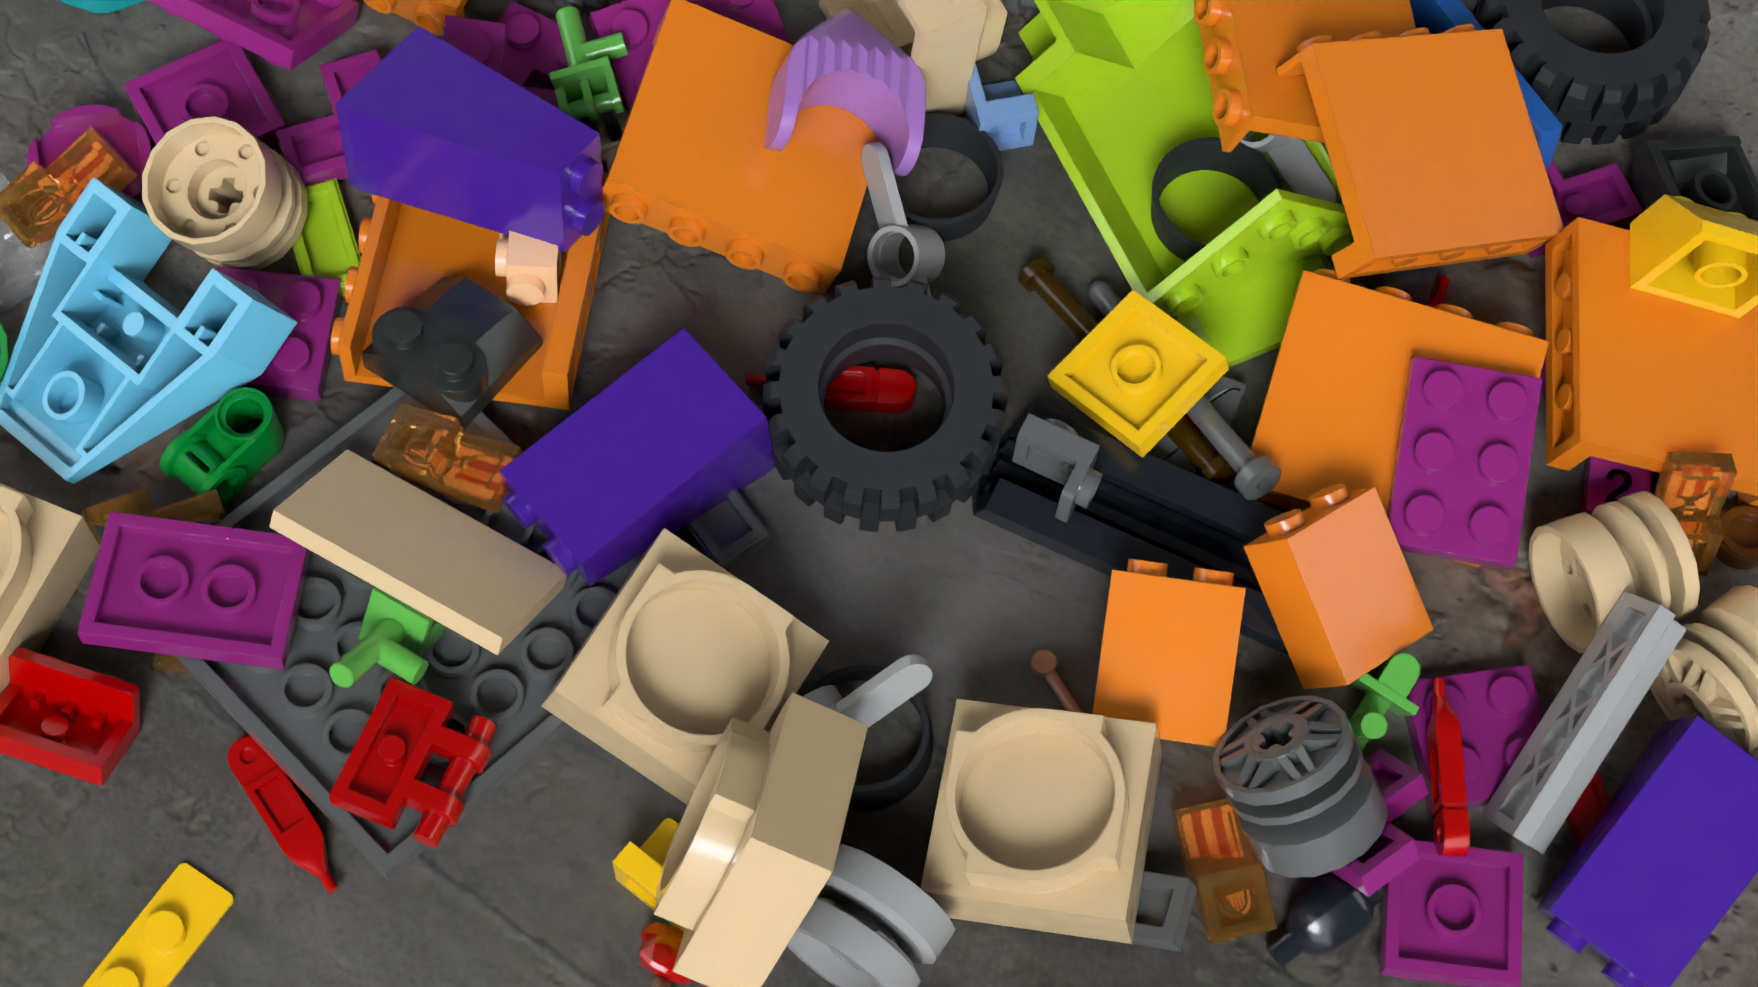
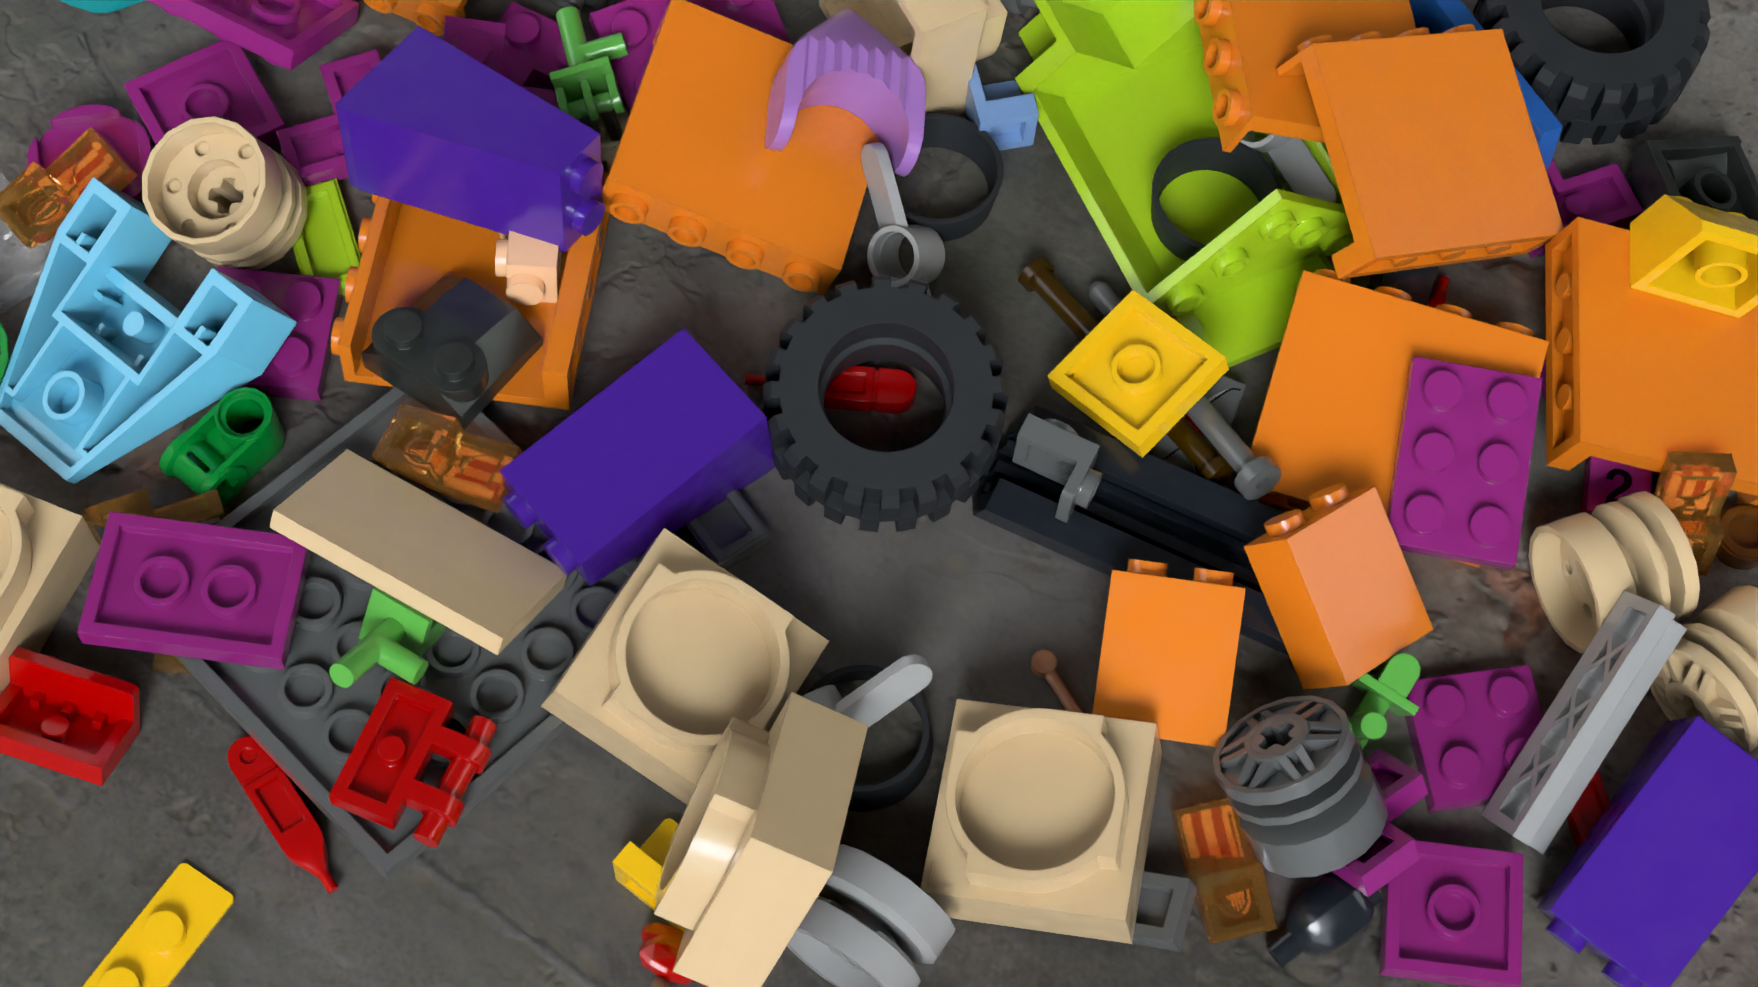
(1447, 777): red piece -> none

